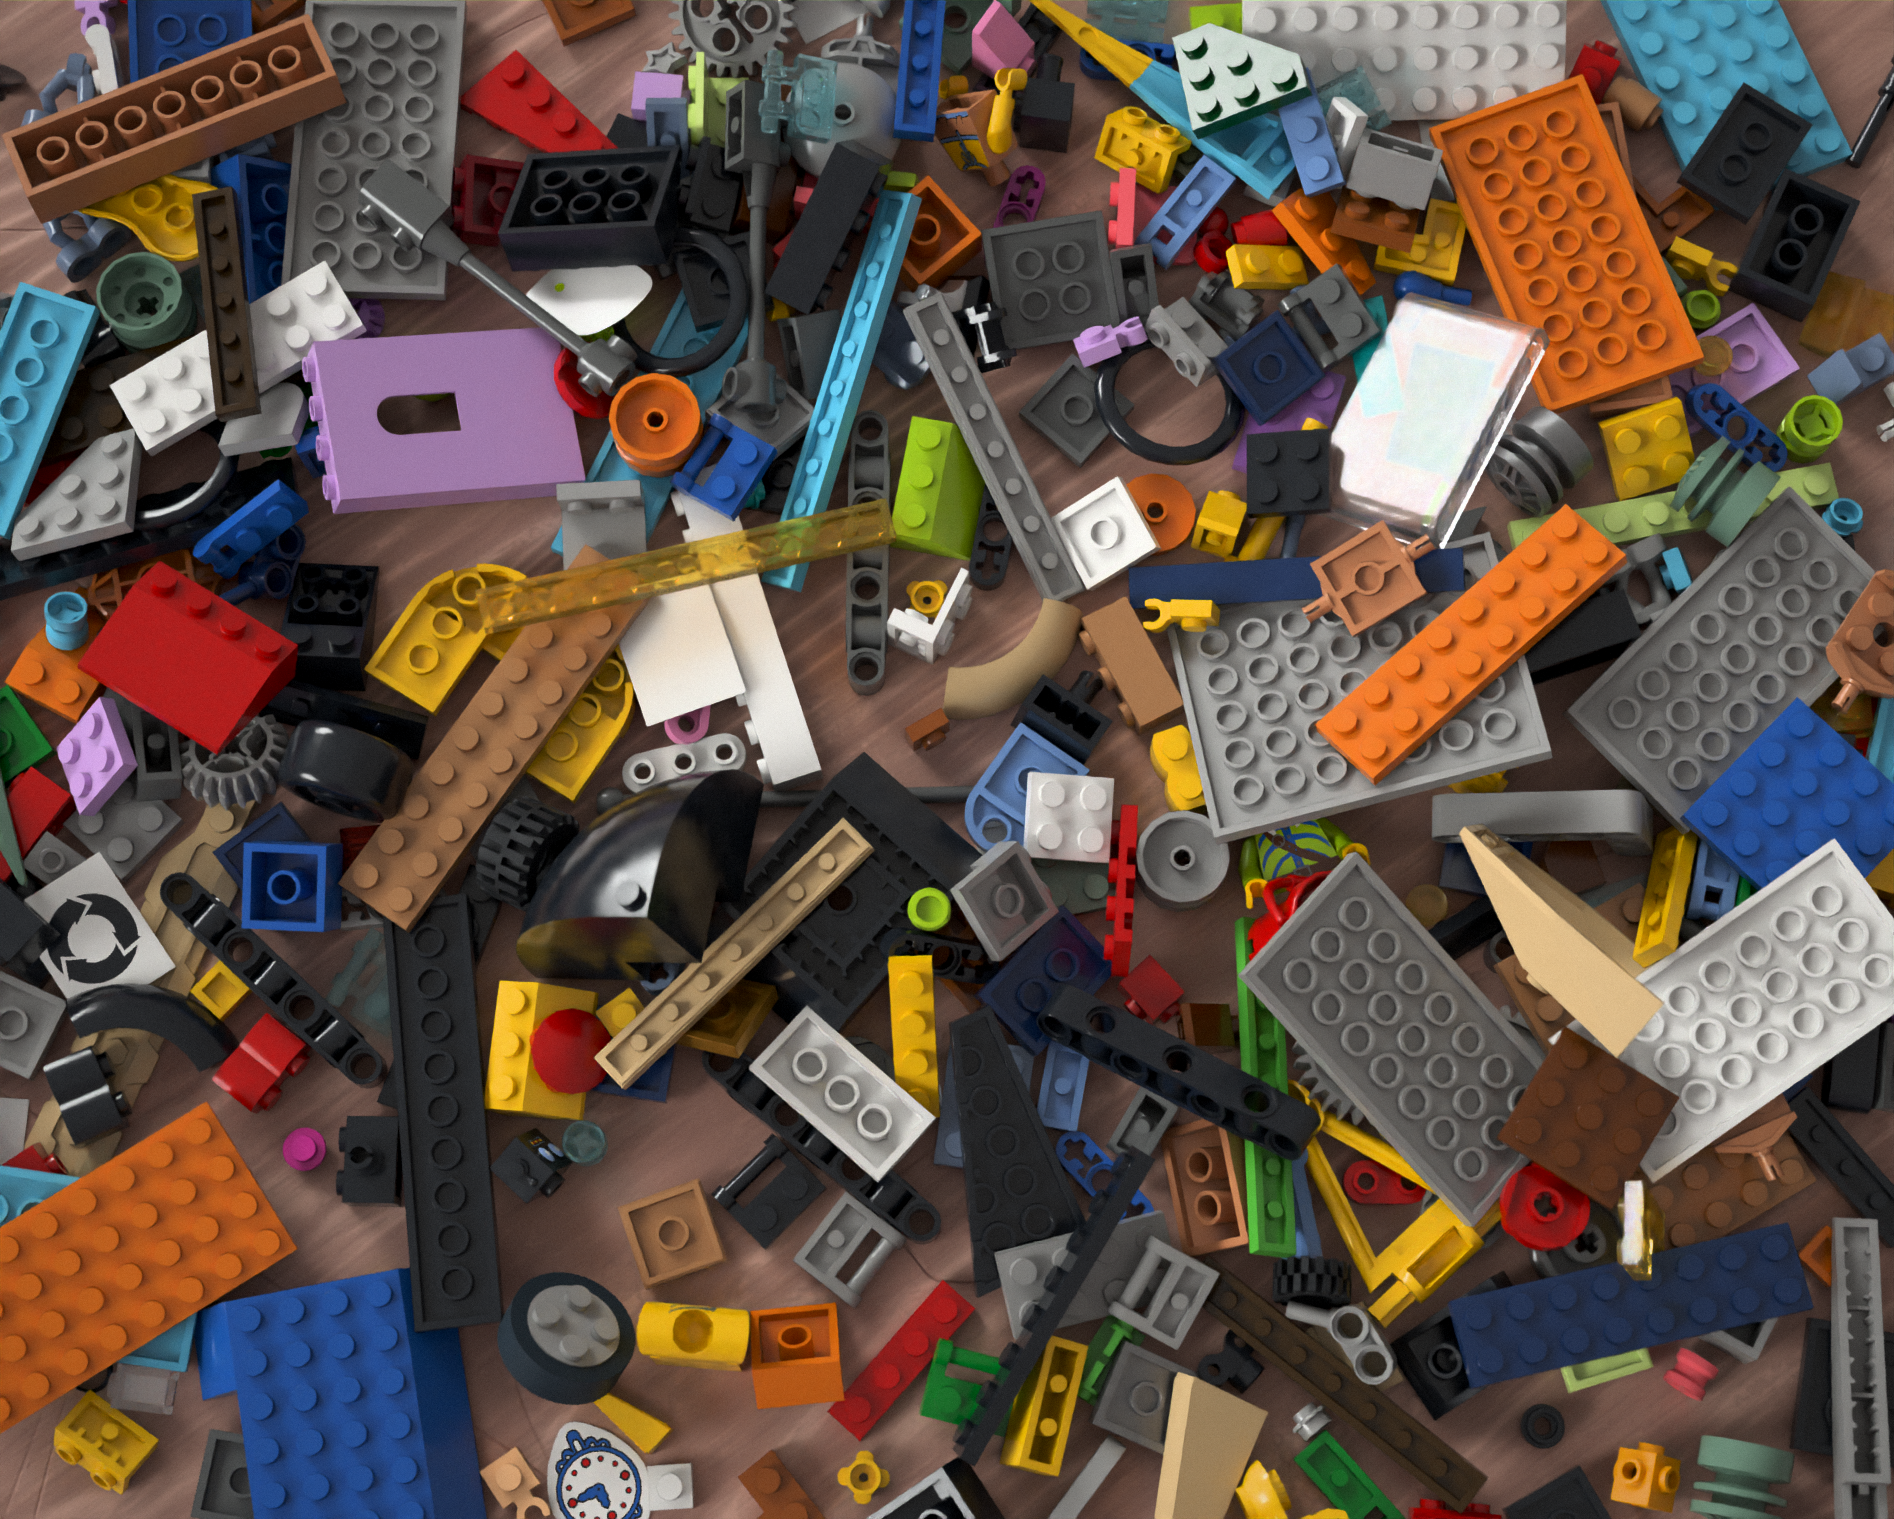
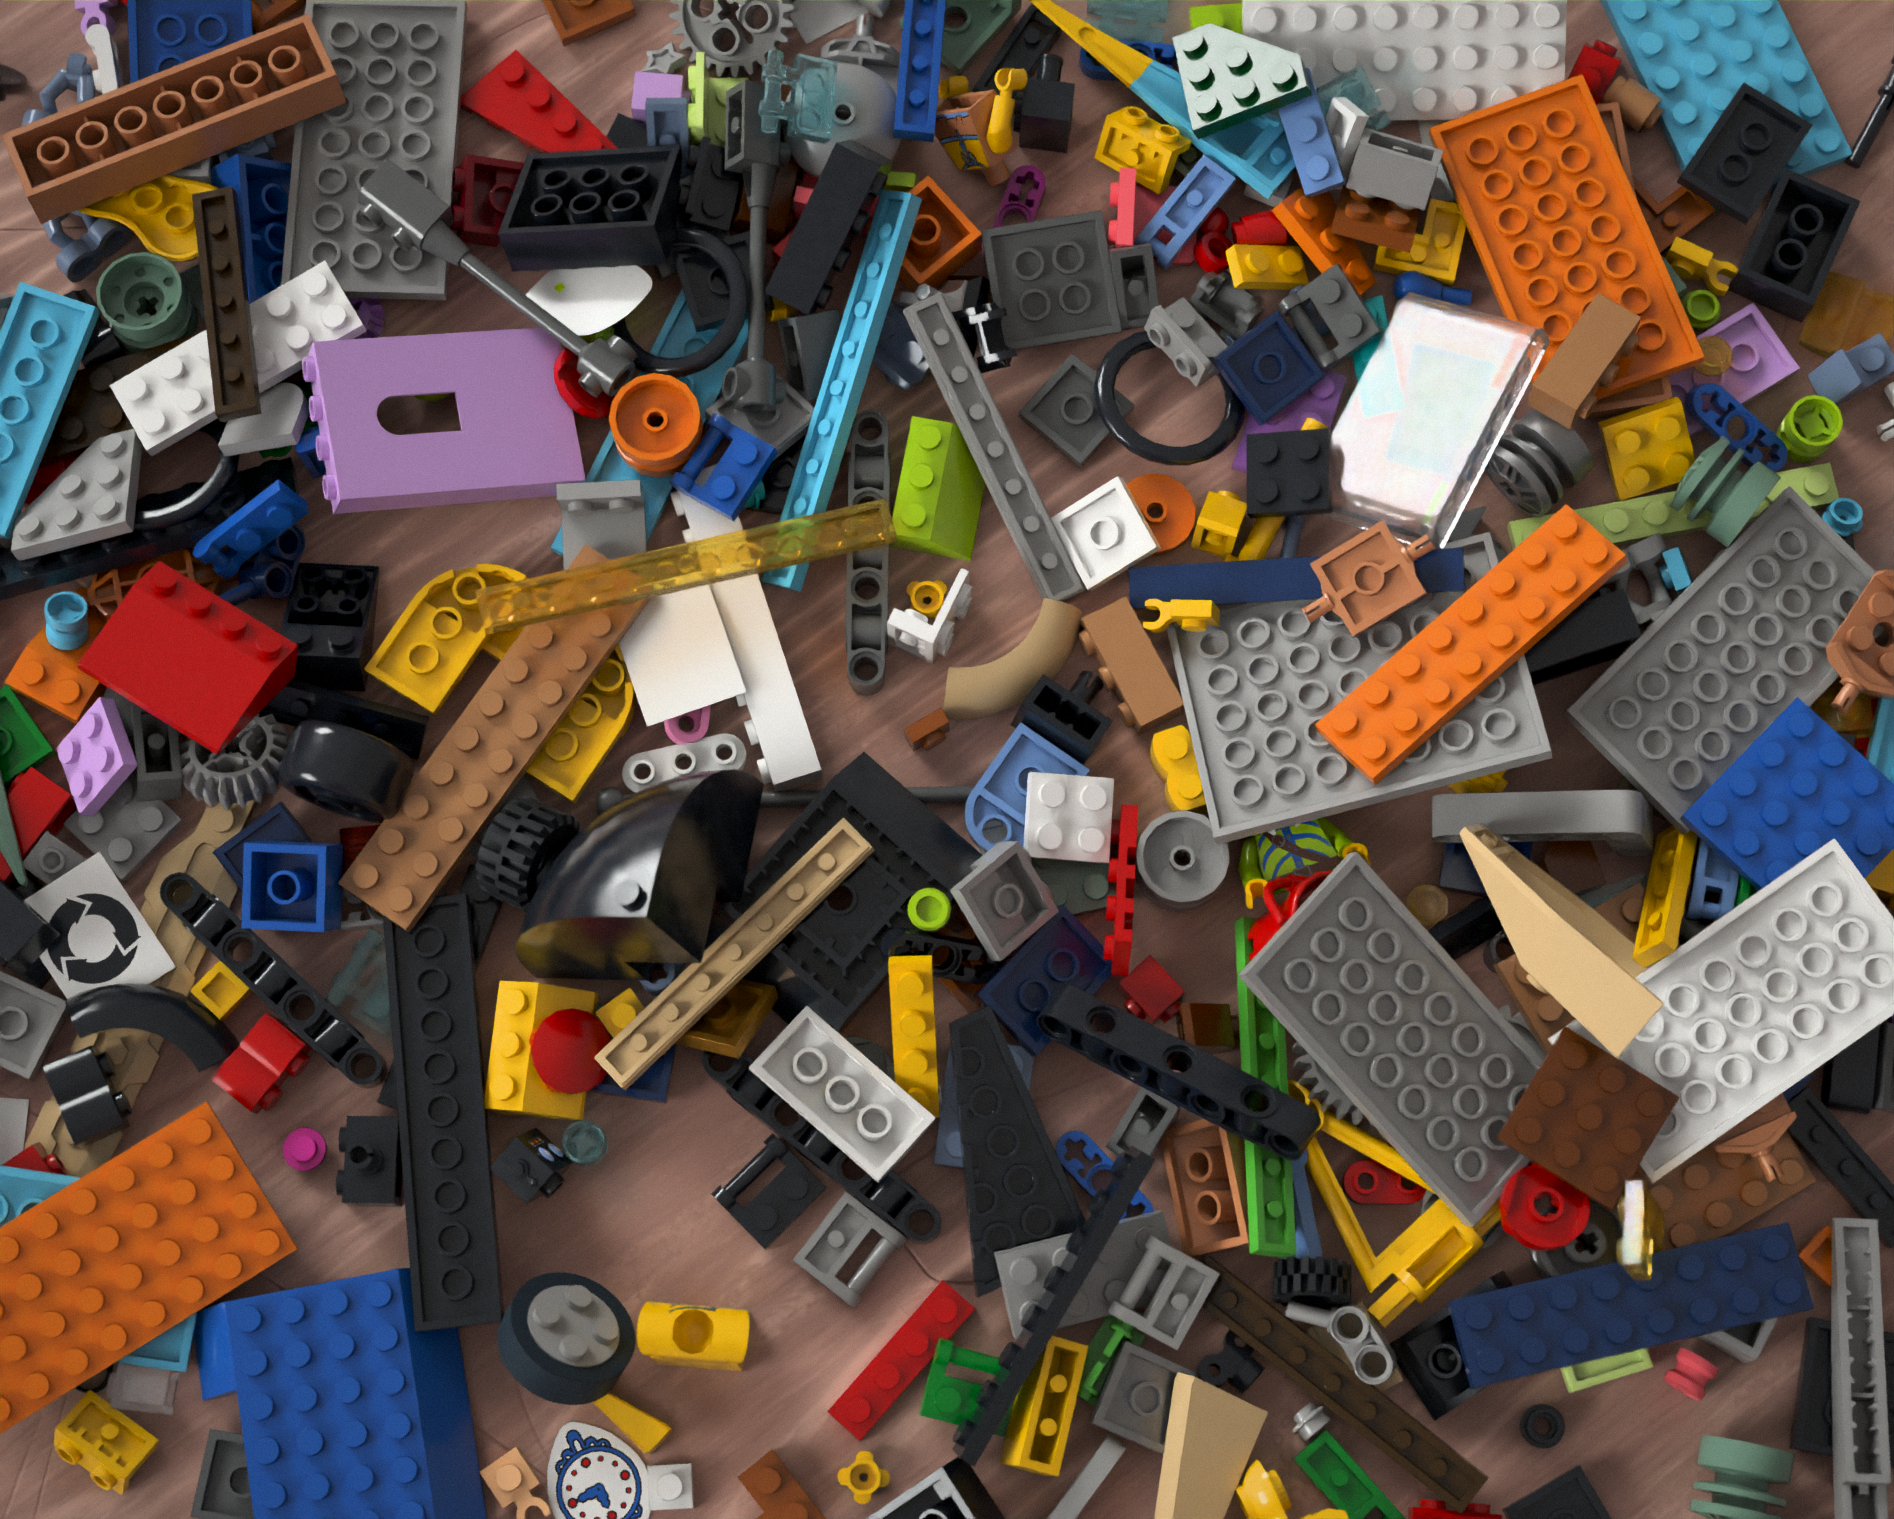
(672, 1234): medium nougat plate -> none
(796, 1355): orange slope -> none
(978, 558): black beam -> none
(1001, 43): bright pink slope -> none
(1062, 1088): medium blue plate -> none
(1105, 342): lavender plate -> none
(1585, 362): none -> medium nougat brick
(1646, 1478): light orange brick -> none

